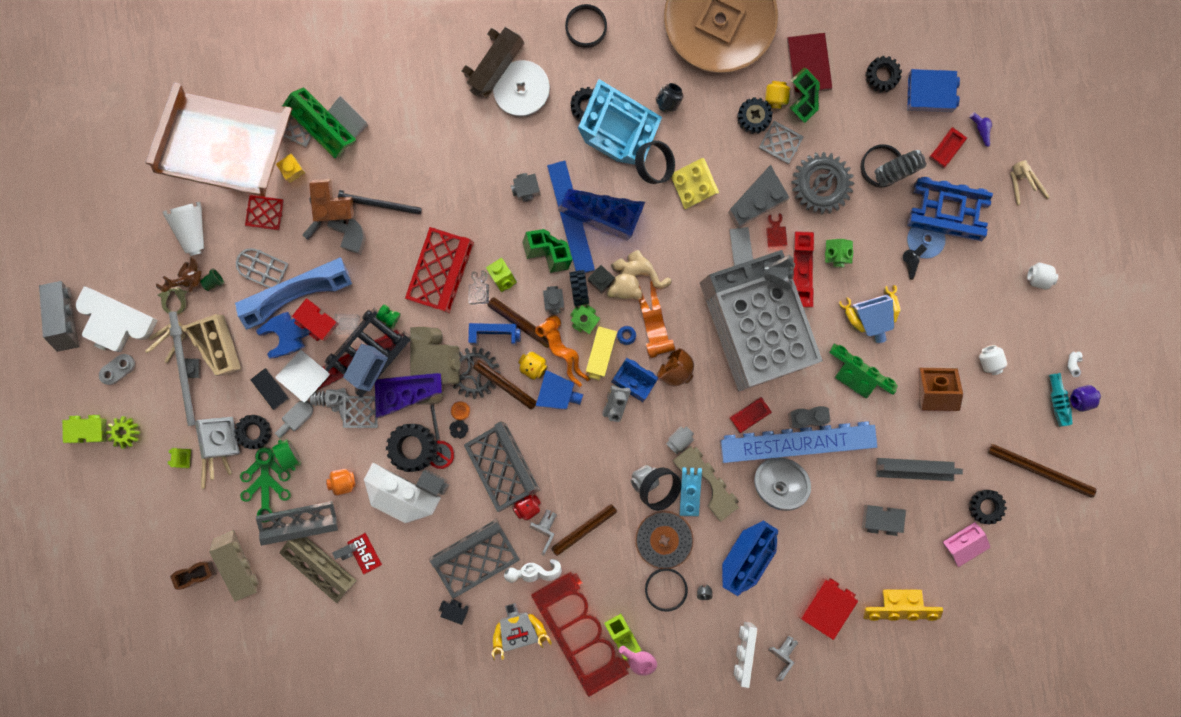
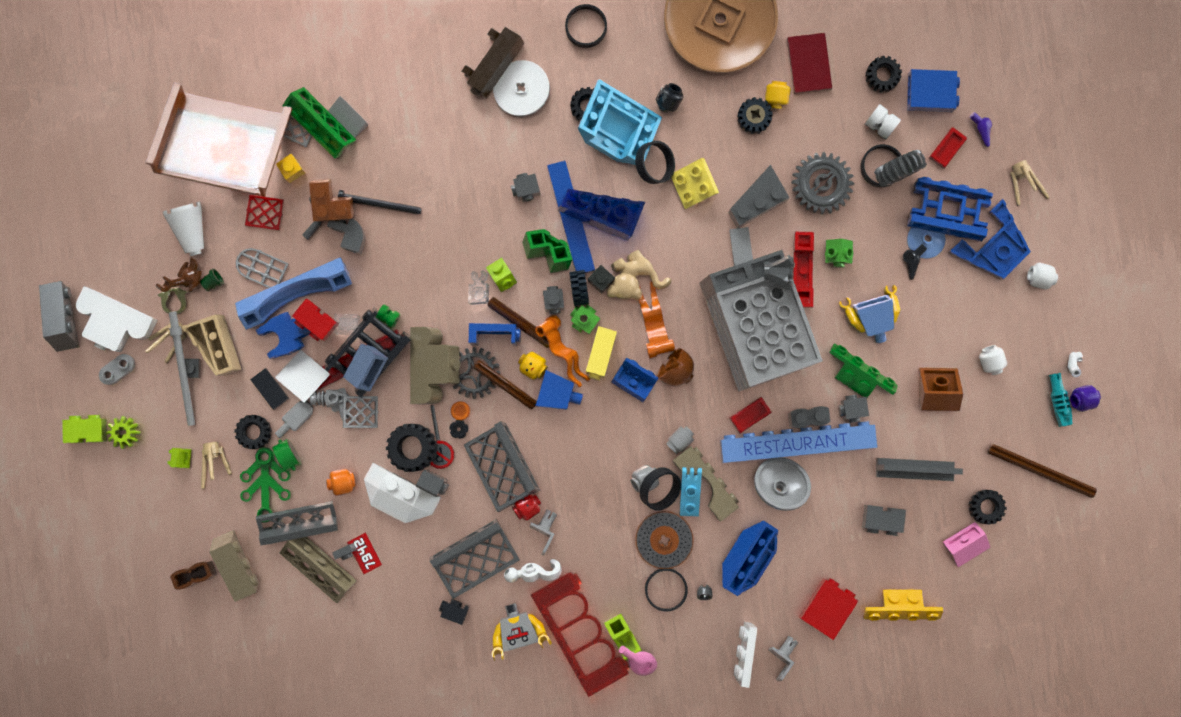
(217, 437): light grey tile -> none
(402, 392): dark purple wing -> none
(454, 276): red fence -> none
(584, 529): reddish brown axle -> none
(616, 403): light grey hips -> none
(631, 331): blue plate -> none
(775, 234): clear red plate -> none
(786, 130): light grey window -> none
(808, 103): green brick -> none
(853, 408): none -> dark grey brick
(882, 121): none -> white wheel
(1002, 251): none -> blue wing

